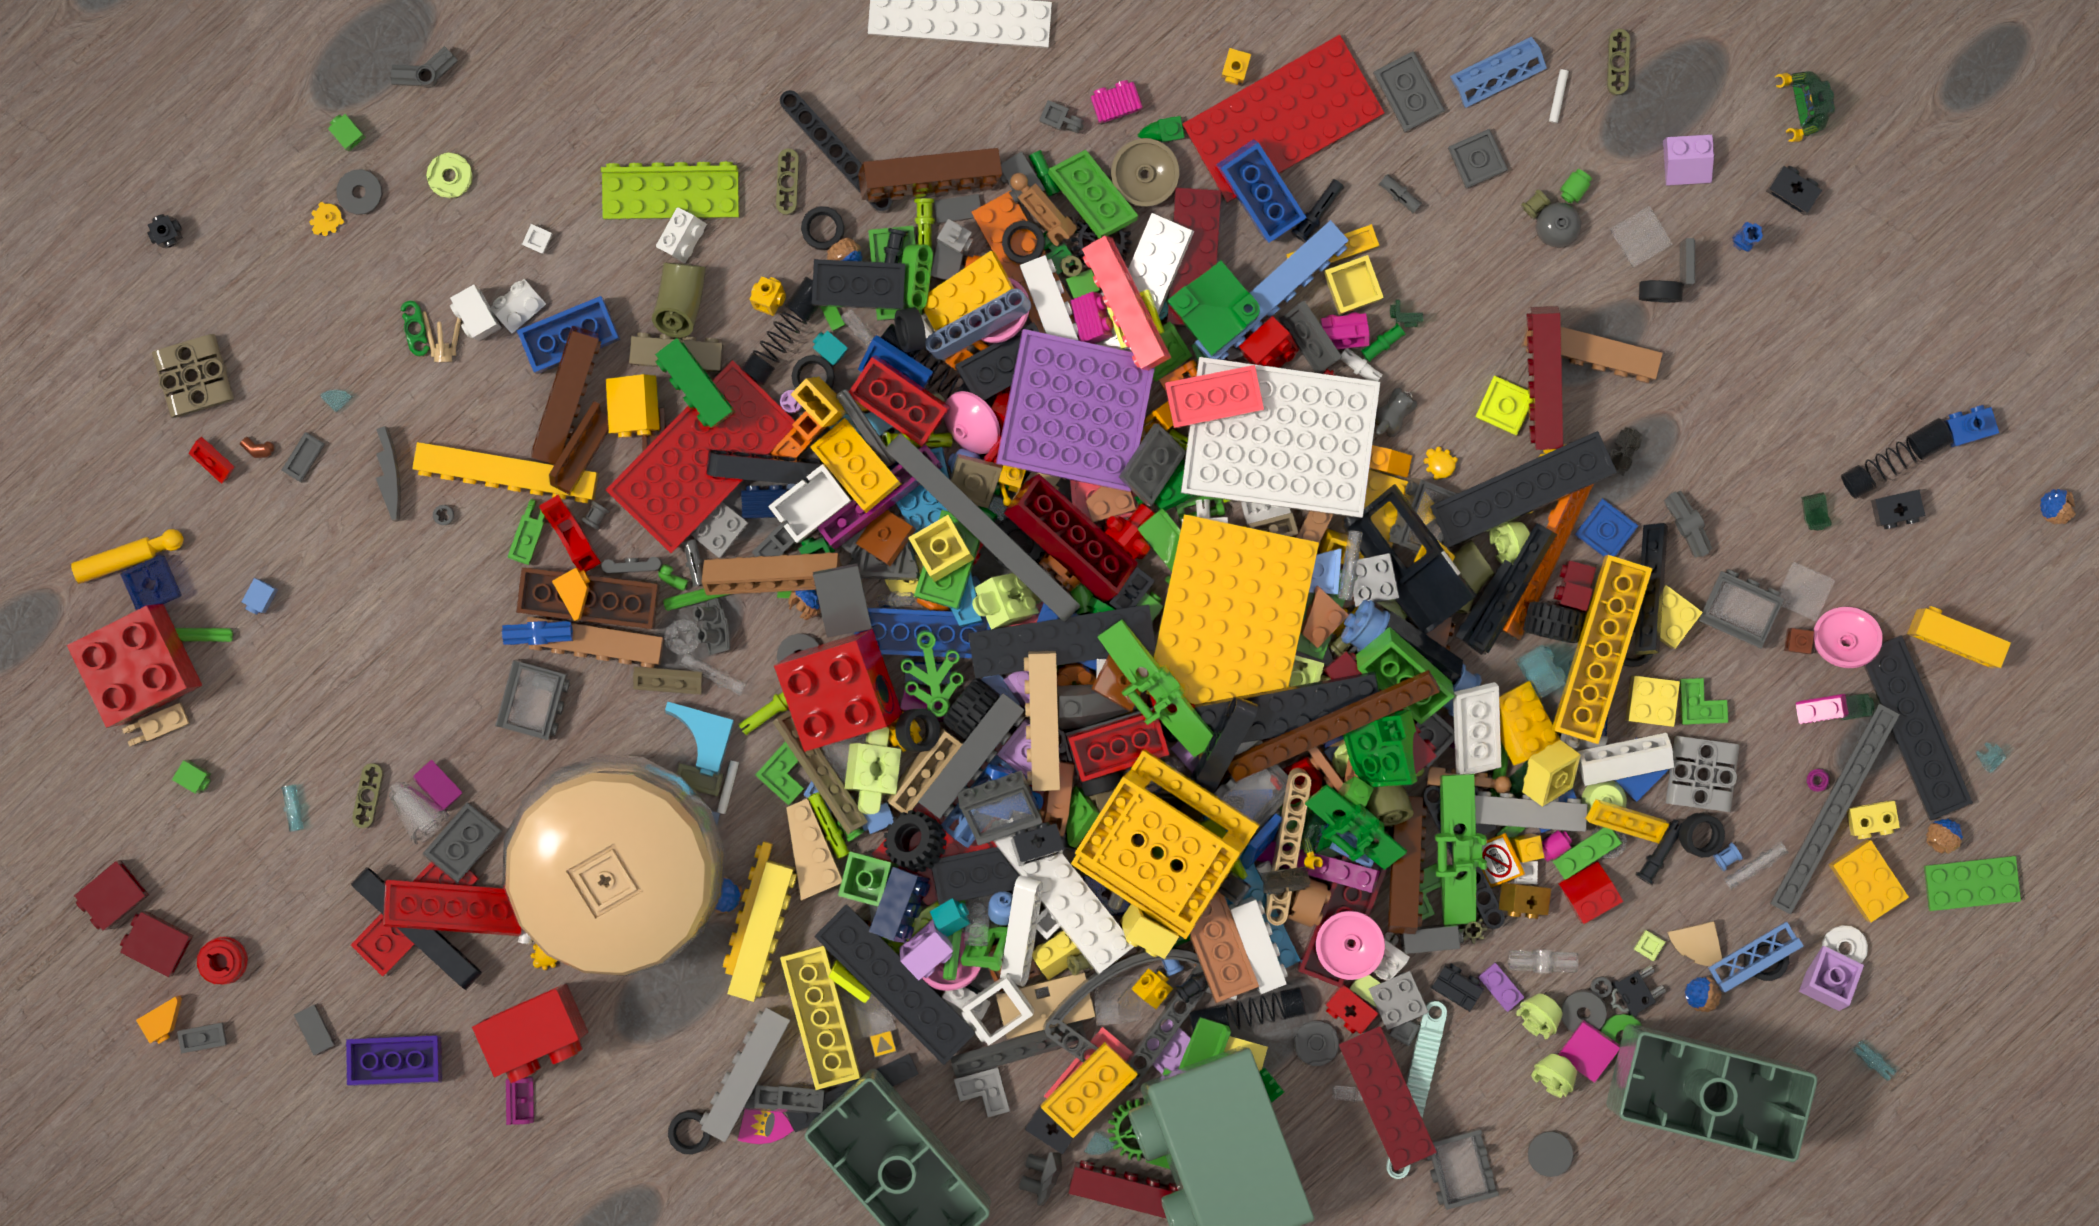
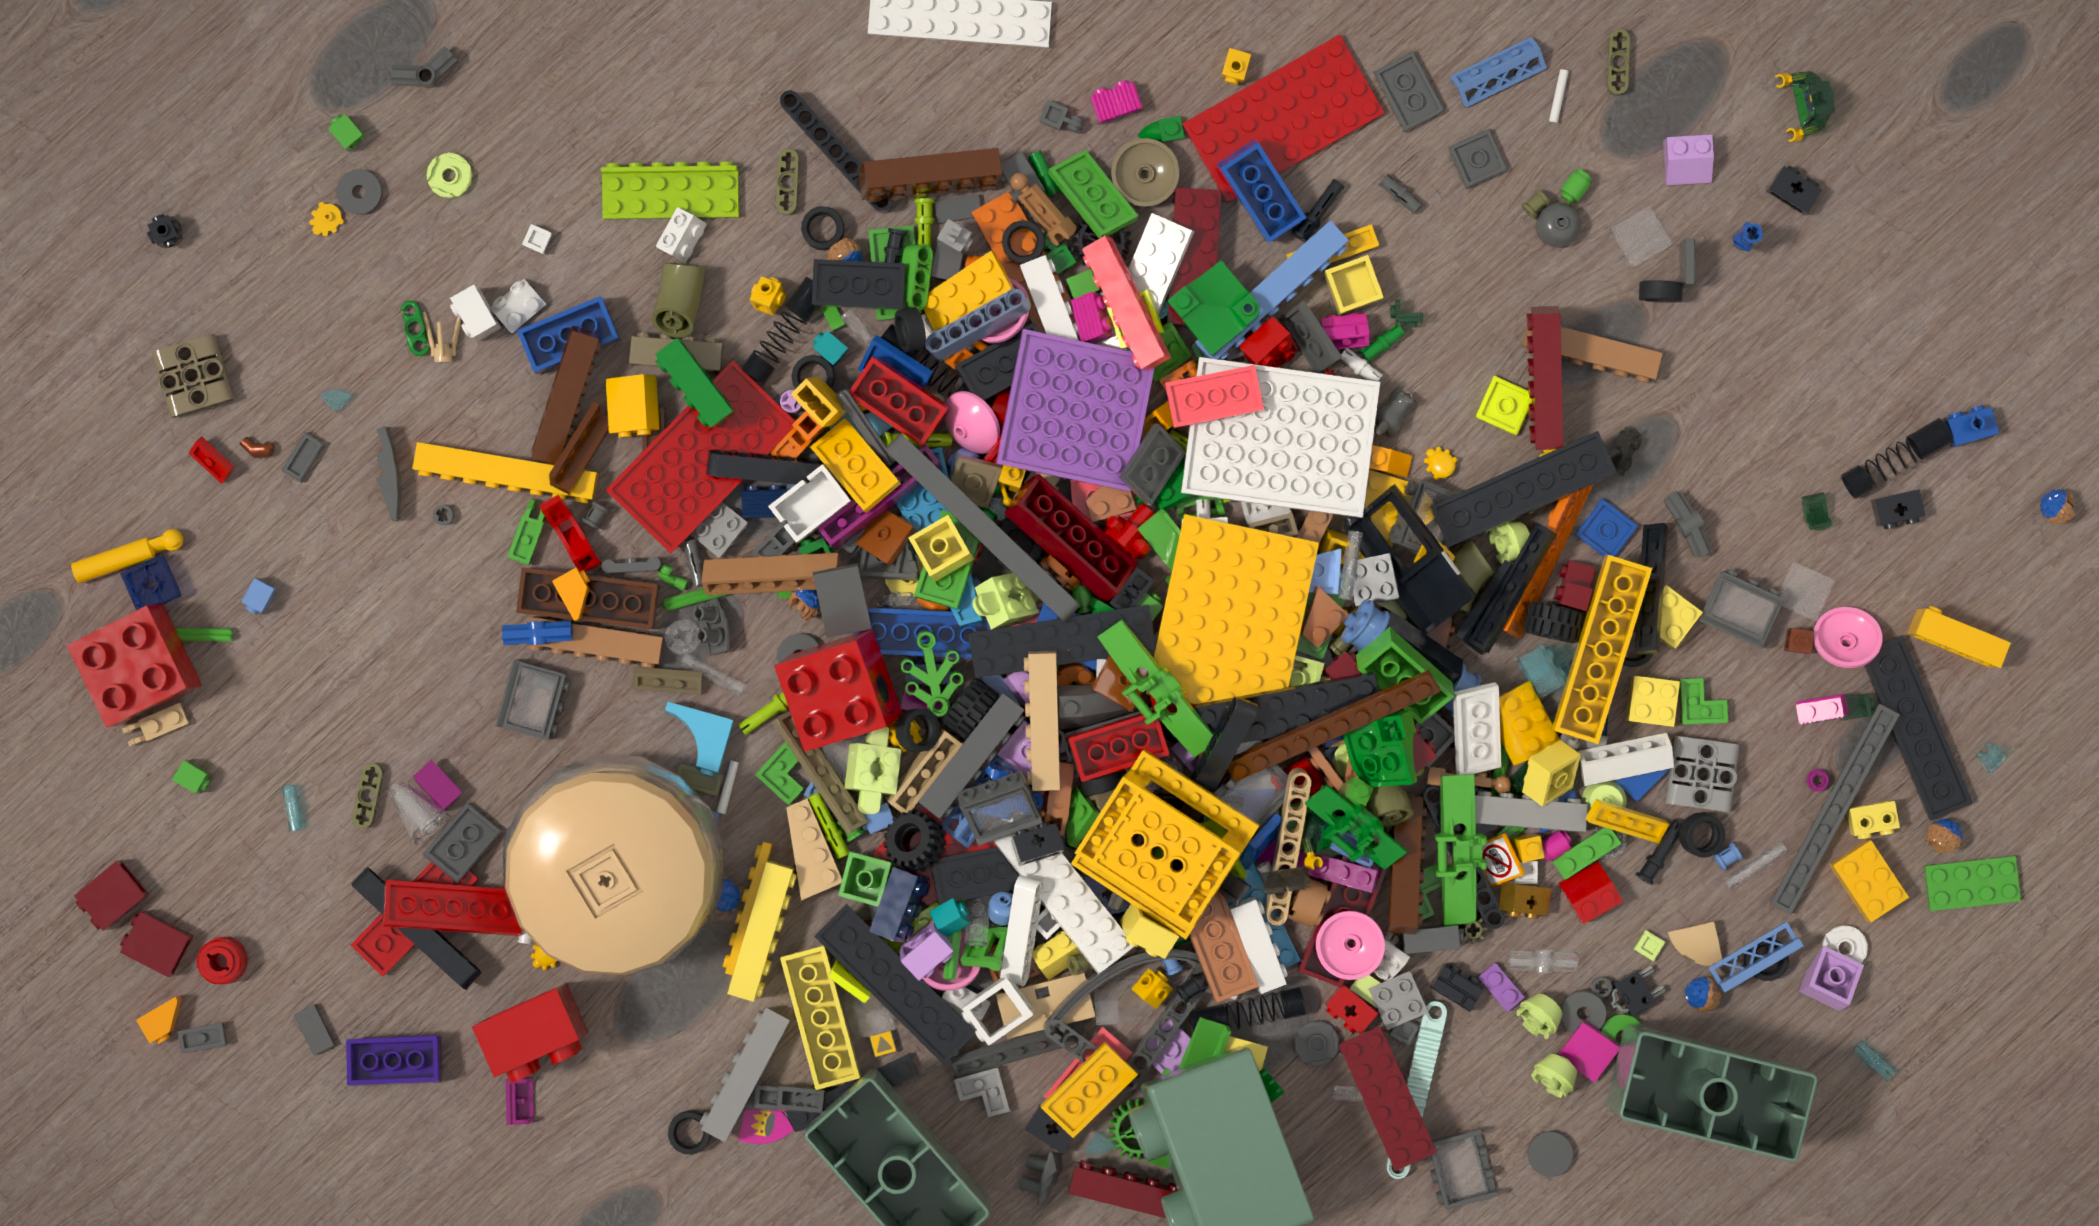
(1074, 272): olive bush -> none

